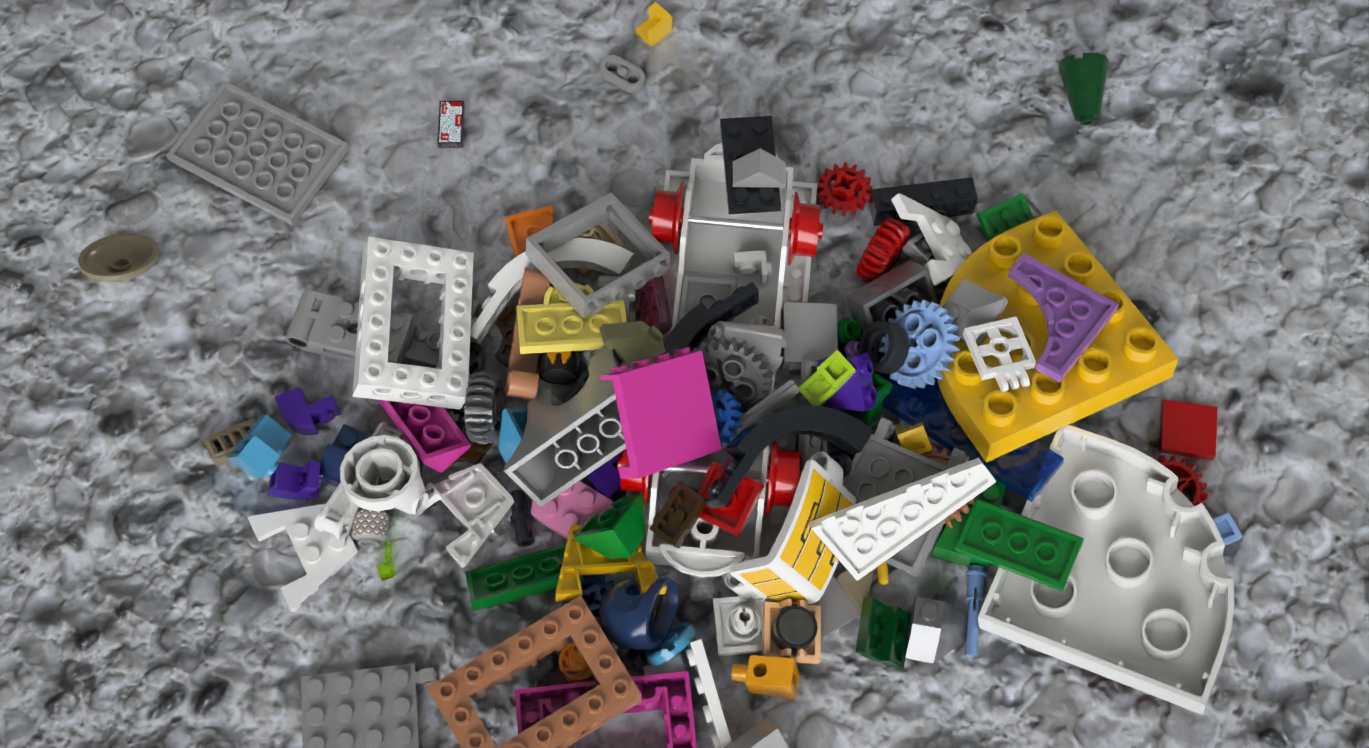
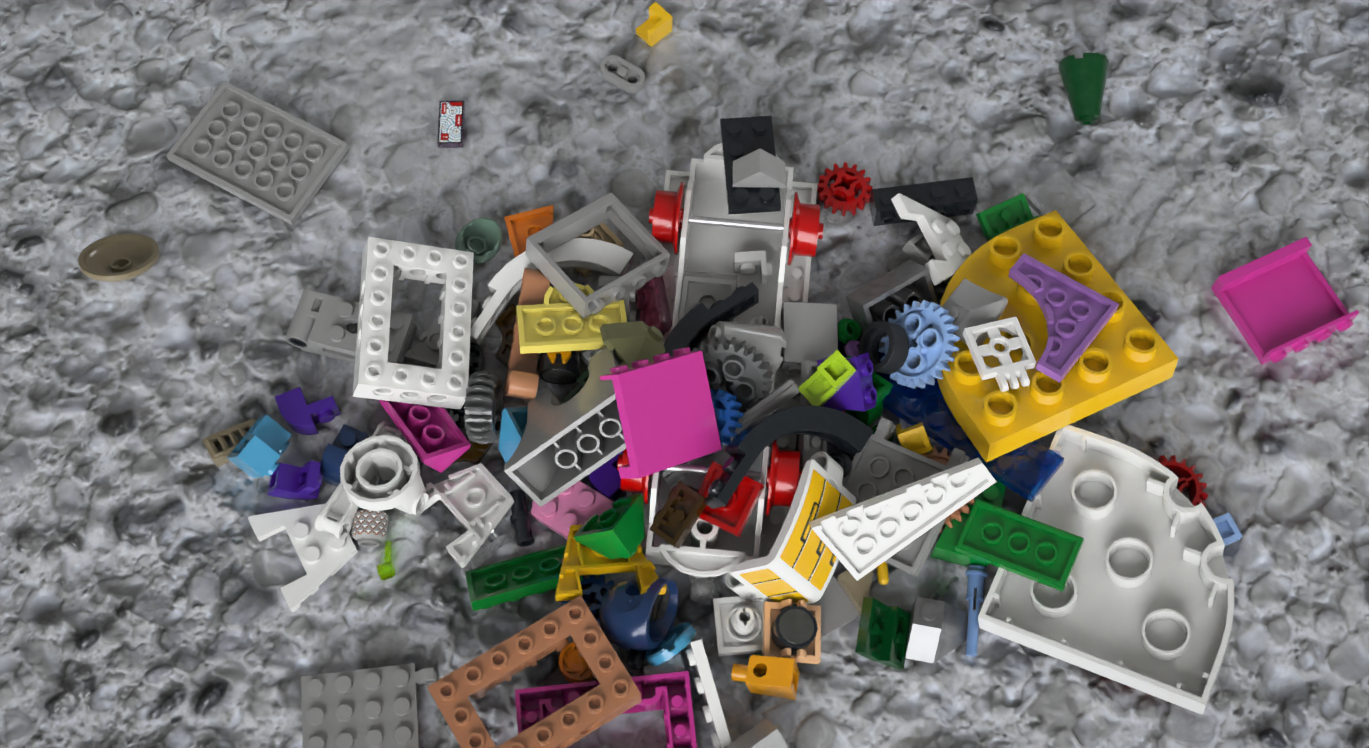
(482, 238): none -> sand green hair
(883, 250): red gear -> none
(1188, 429): red tile -> none
(1282, 302): none -> dark pink panel

